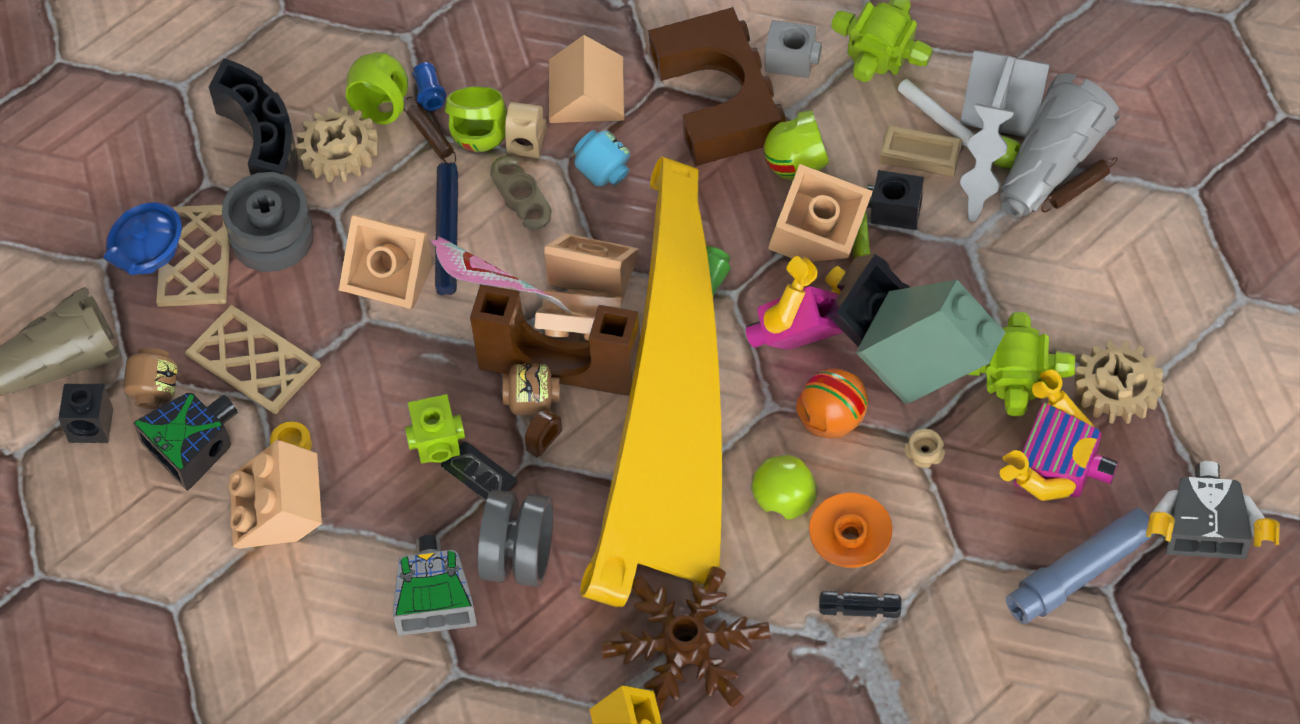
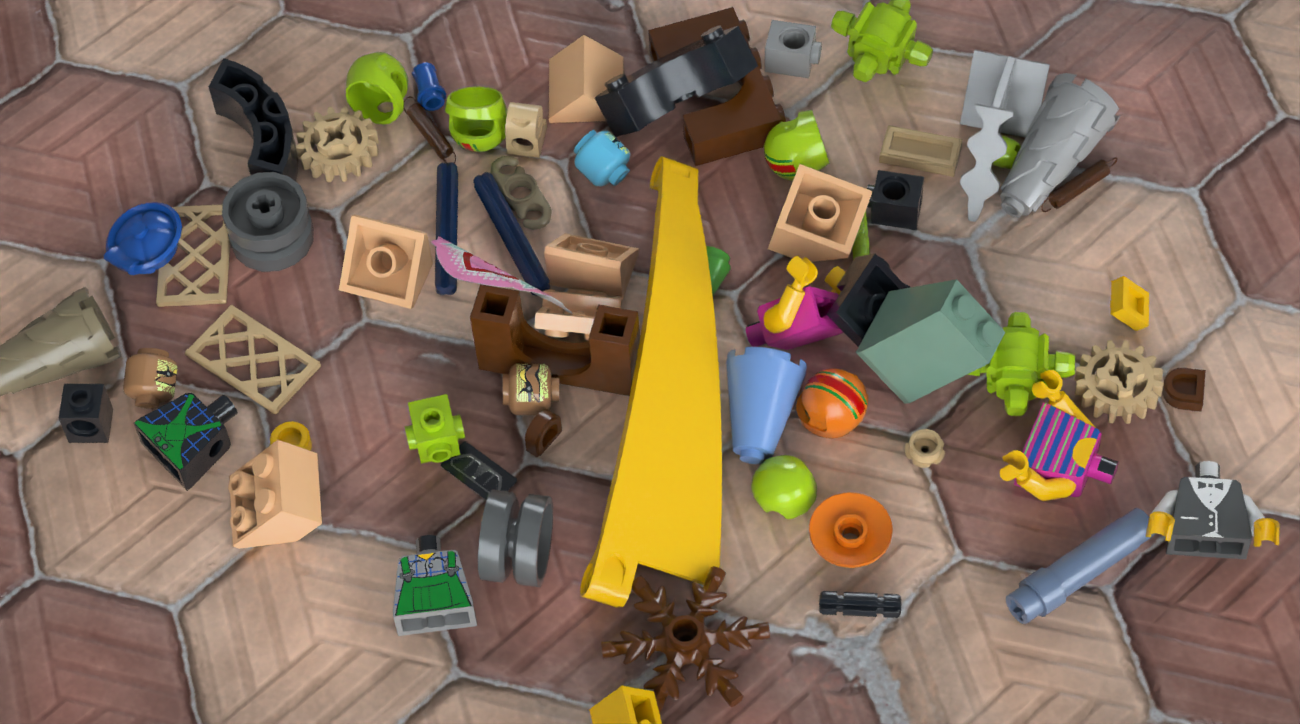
(511, 232): none -> dark blue axle
(695, 69): none -> black brick
(760, 399): none -> medium blue cone
(935, 111): white bar -> none
(1129, 303): none -> yellow plate
(1185, 388): none -> reddish brown tile

